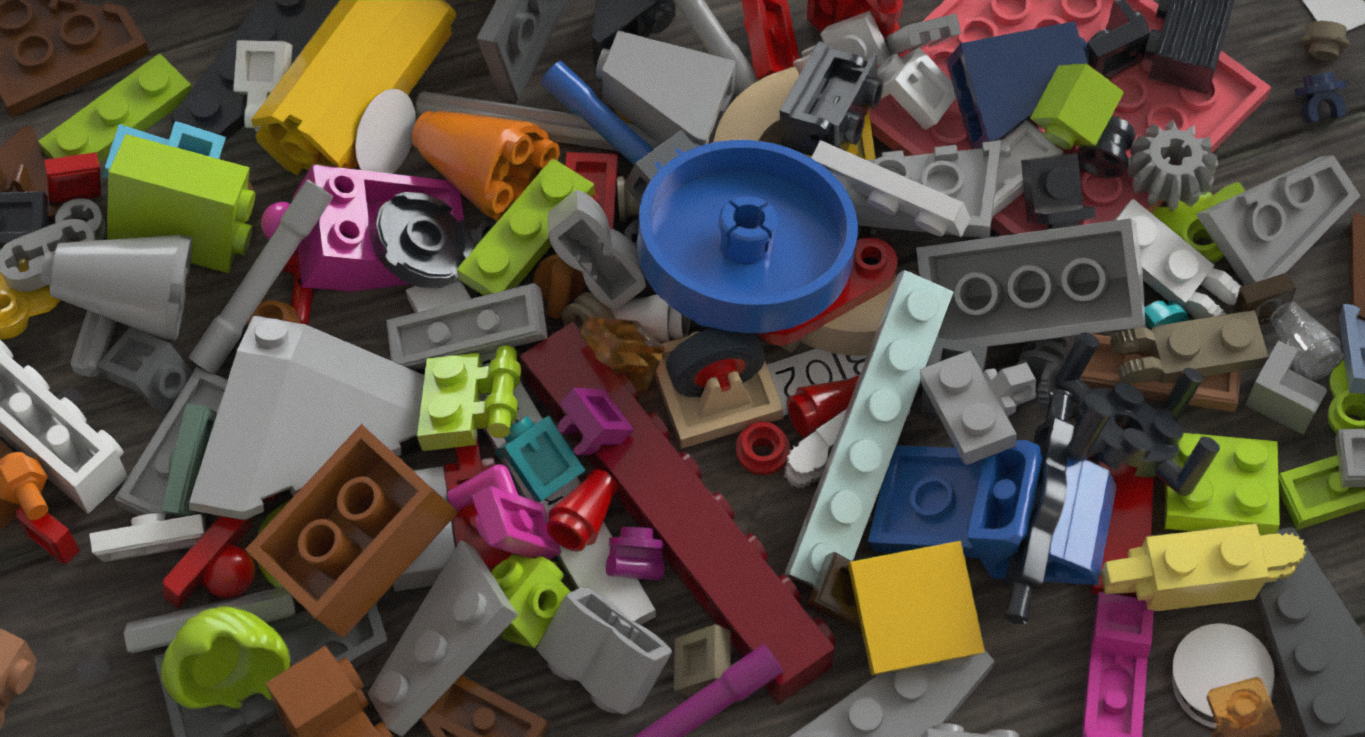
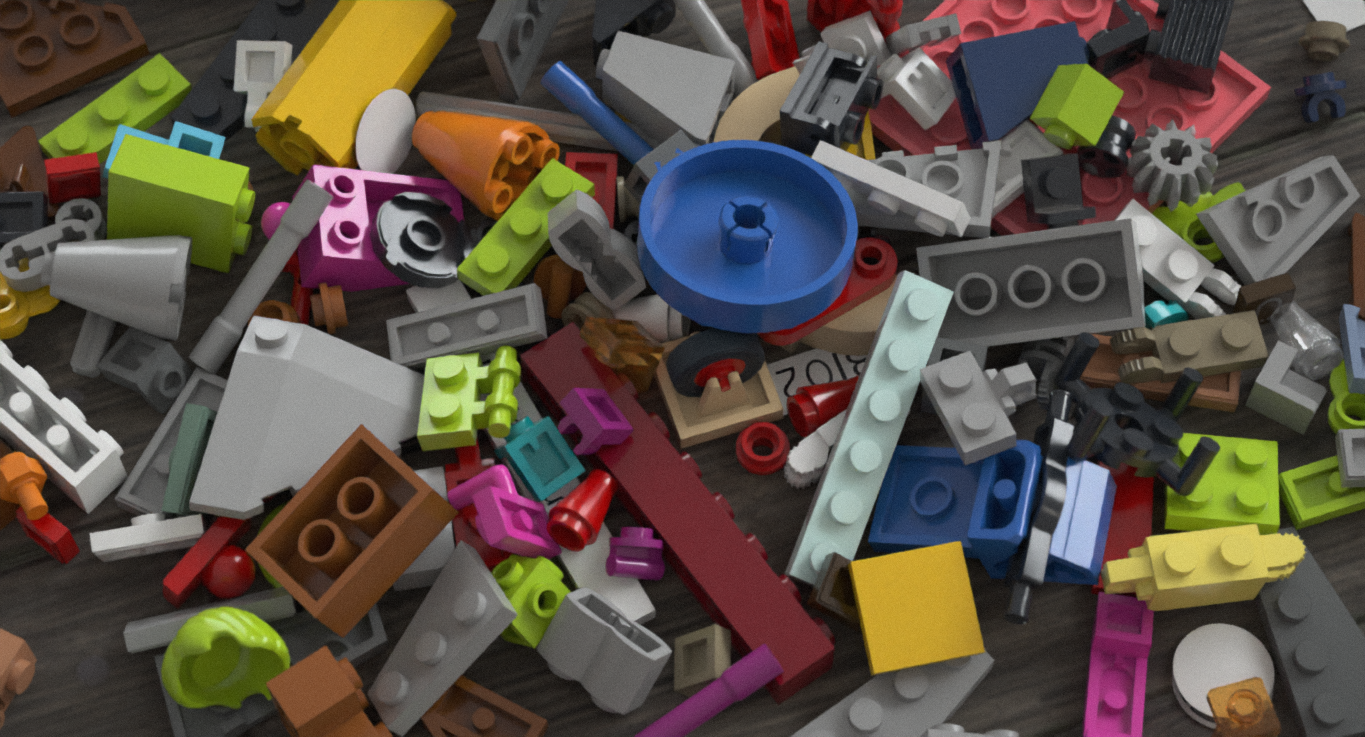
(329, 308): none -> dark orange plate

